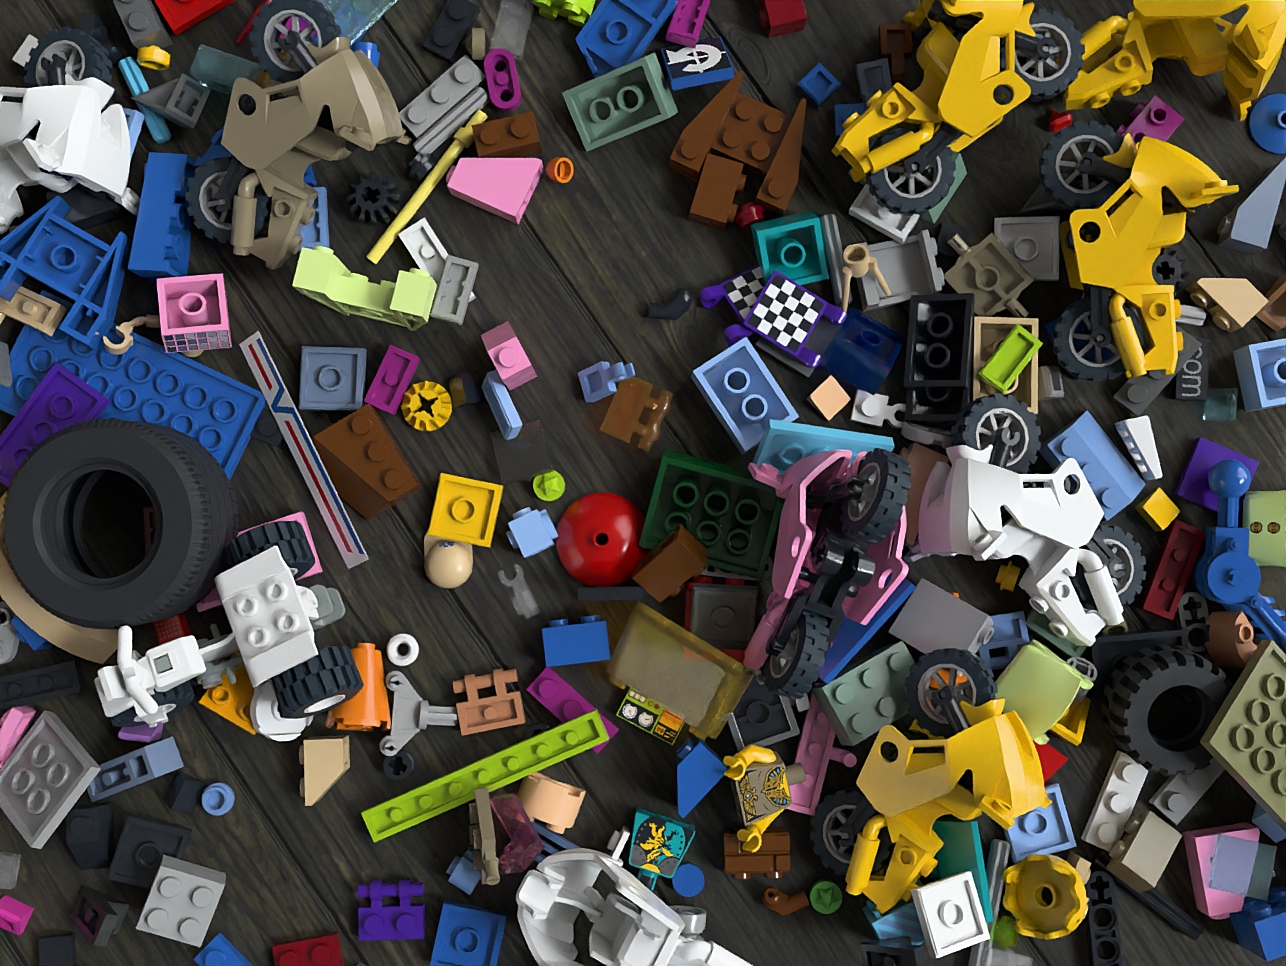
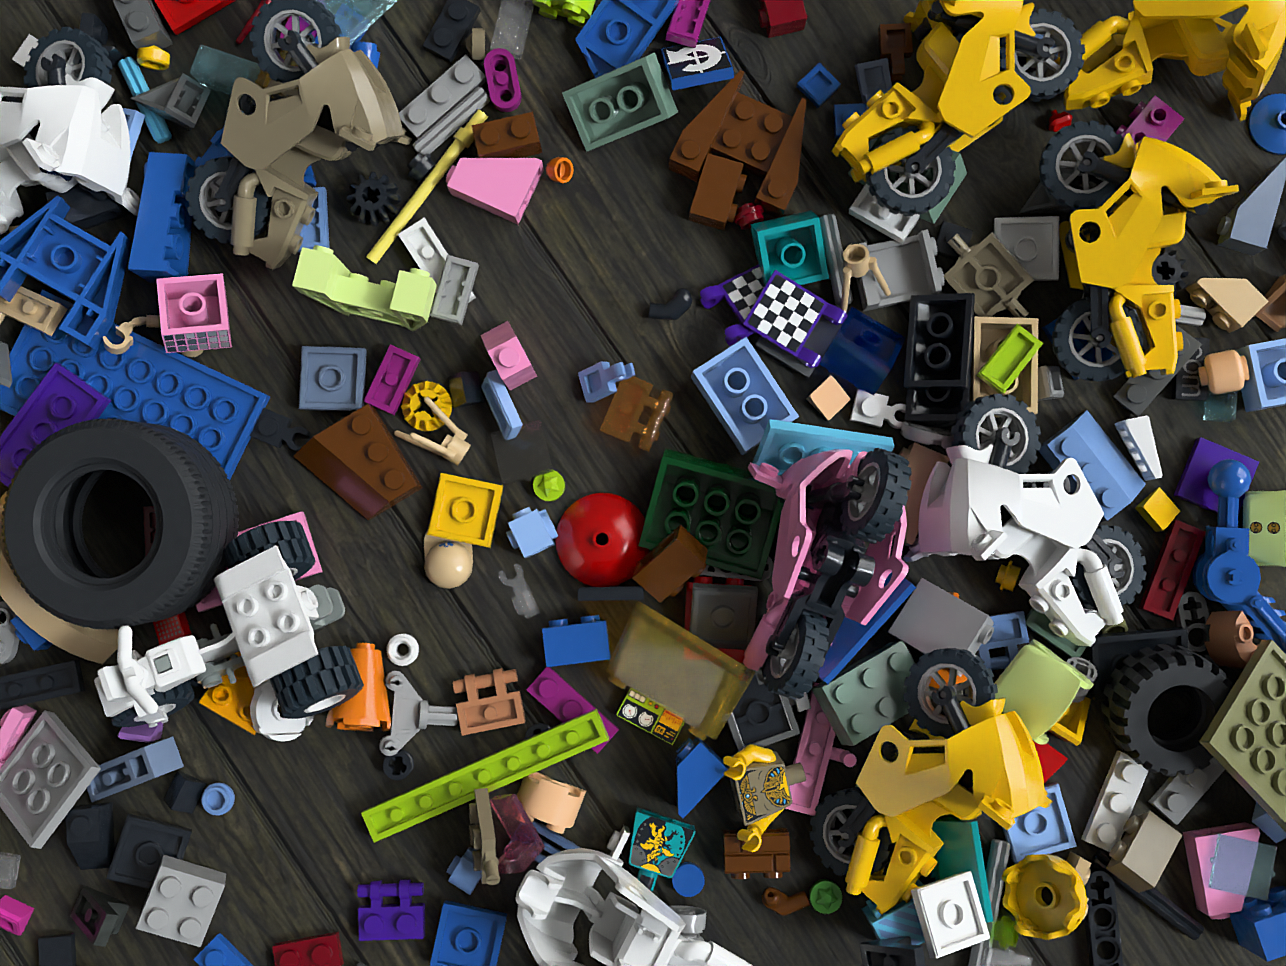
(303, 450): white sticker -> none
(324, 763): tan slope -> none
(451, 448): none -> tan plant
(1224, 372): none -> light nougat head

